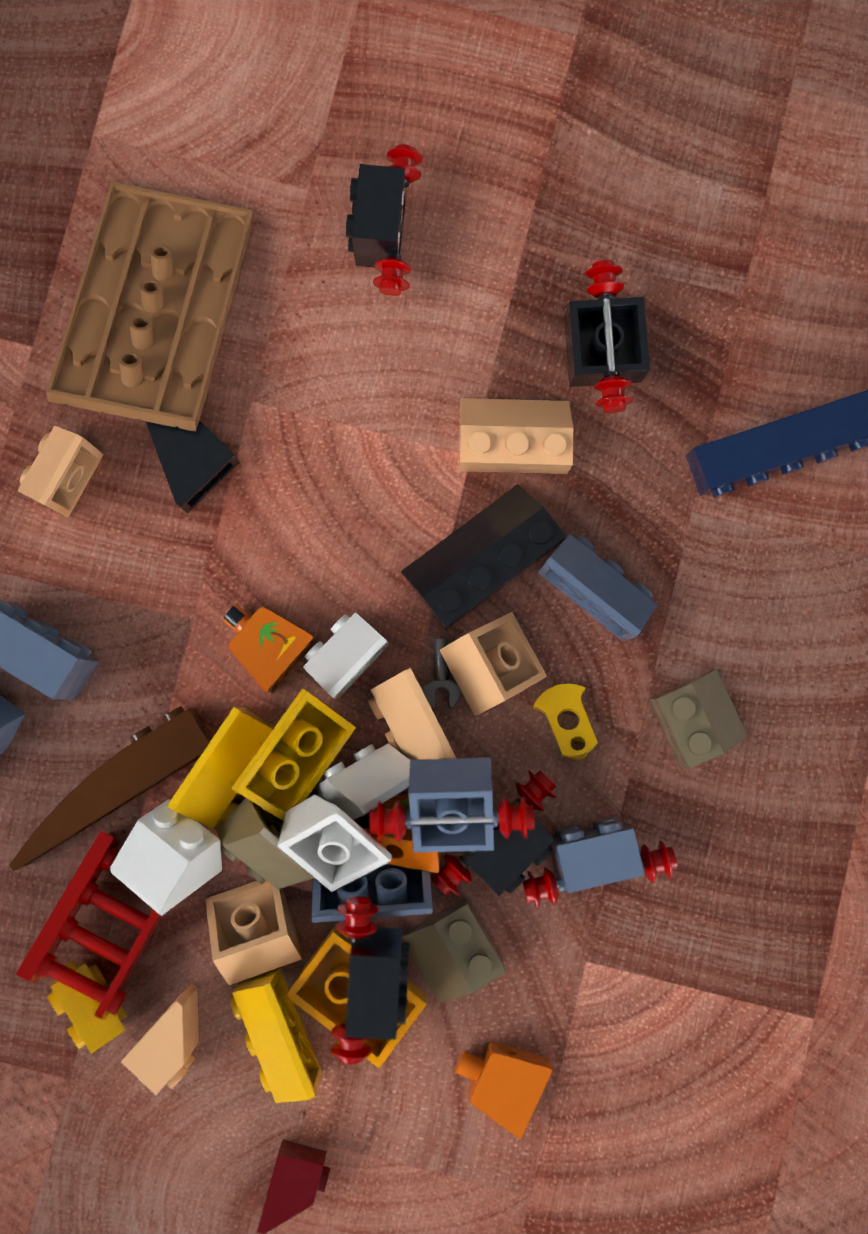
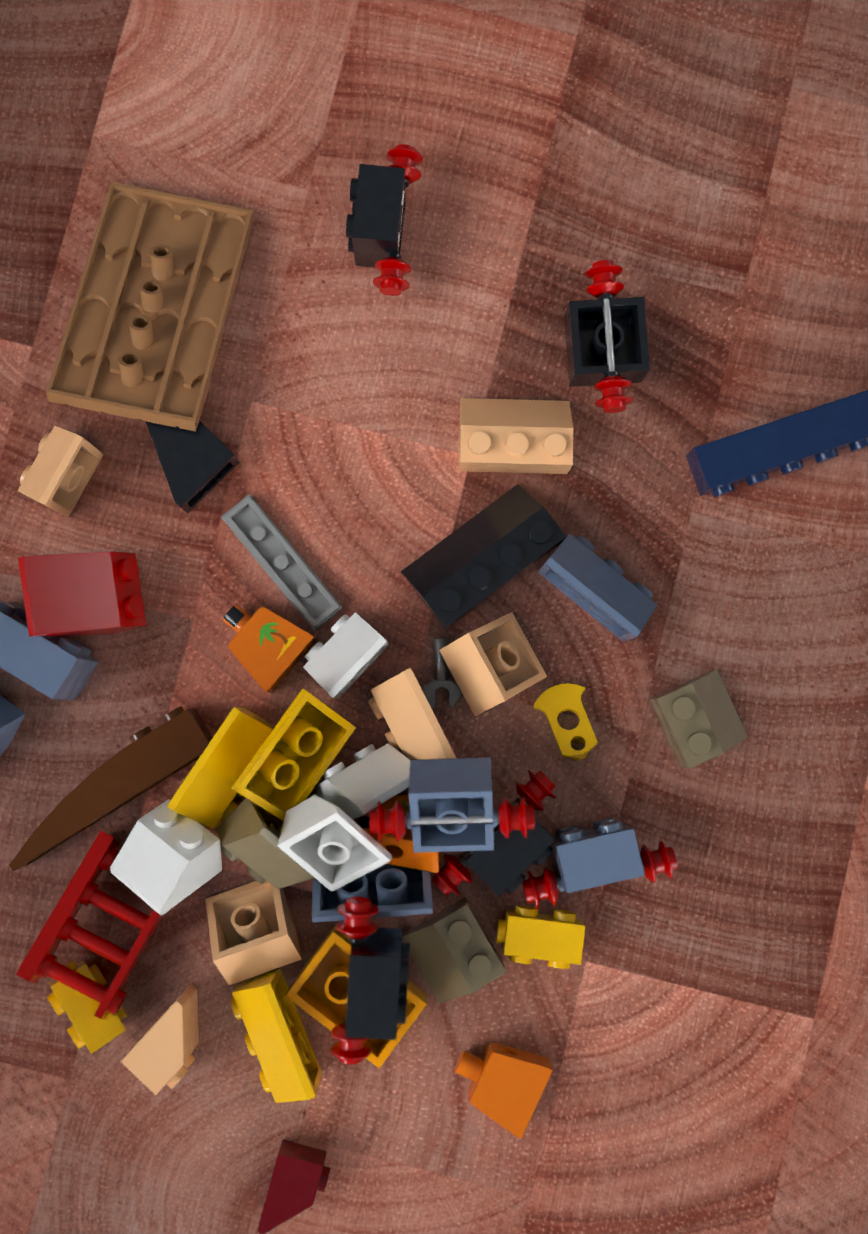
(81, 593): none -> red slope
(282, 562): none -> light grey tile
(541, 936): none -> yellow brick

